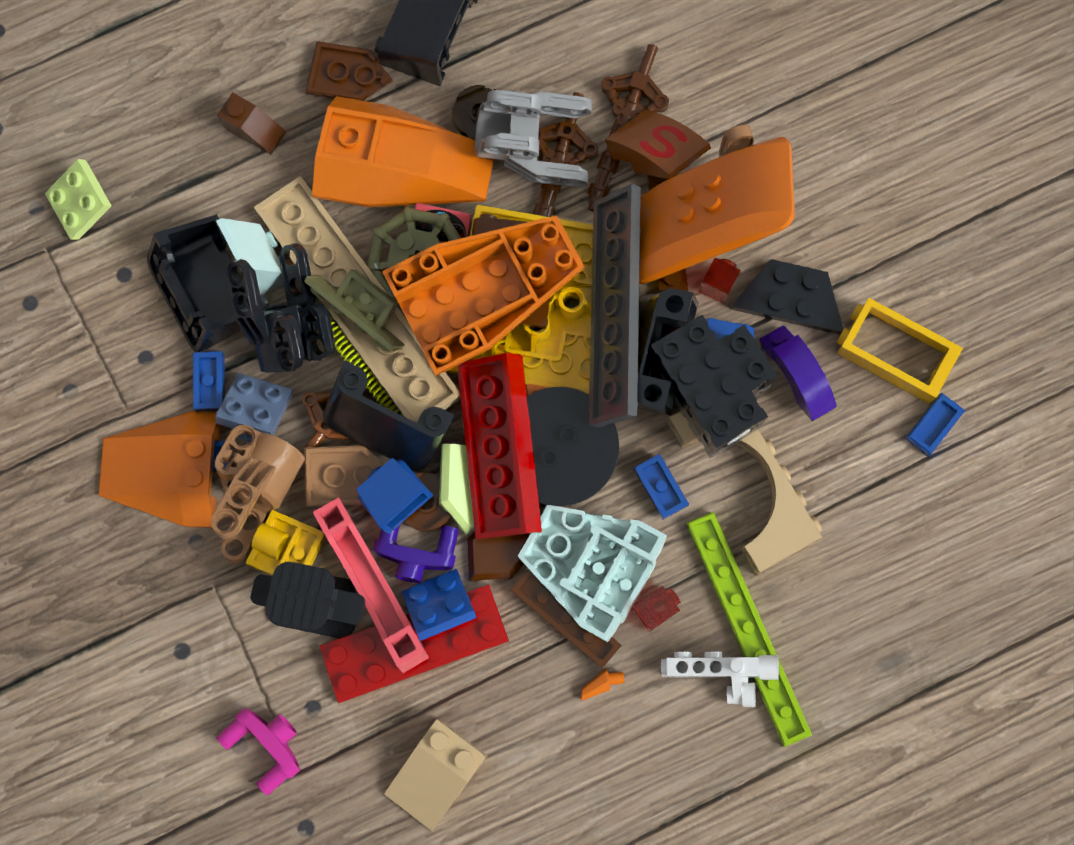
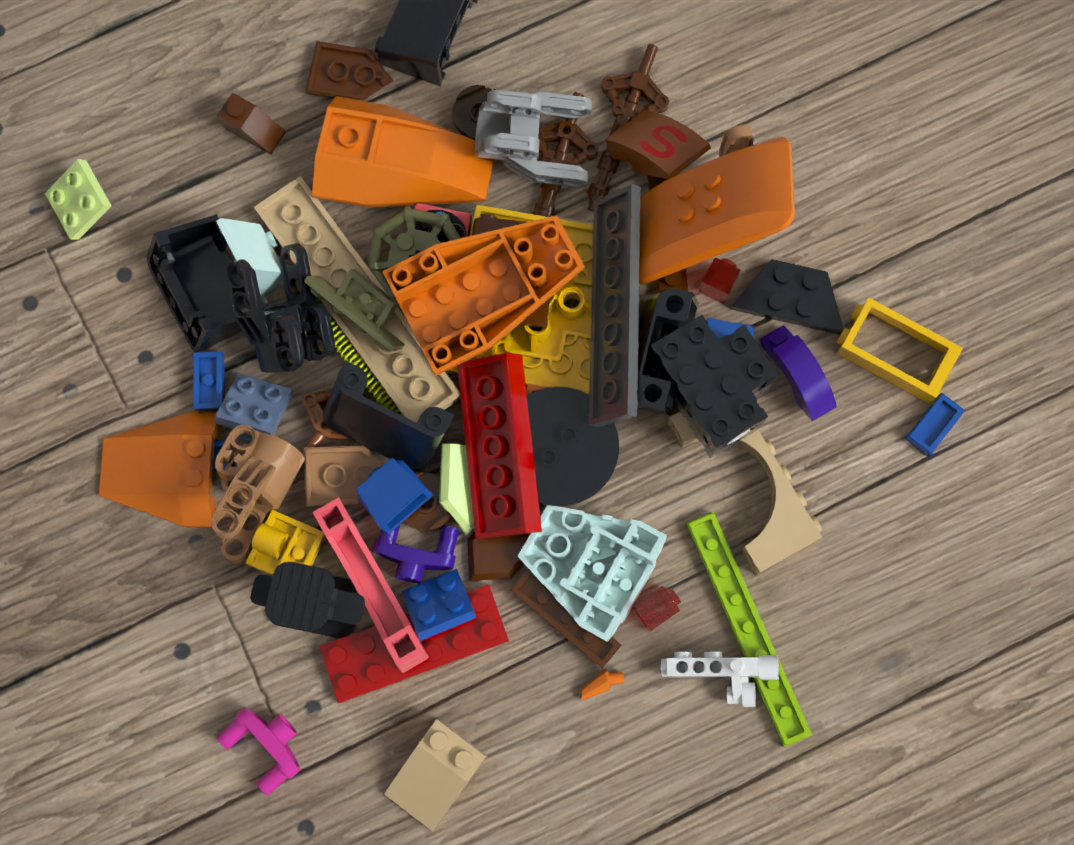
(661, 486): blue plate -> none

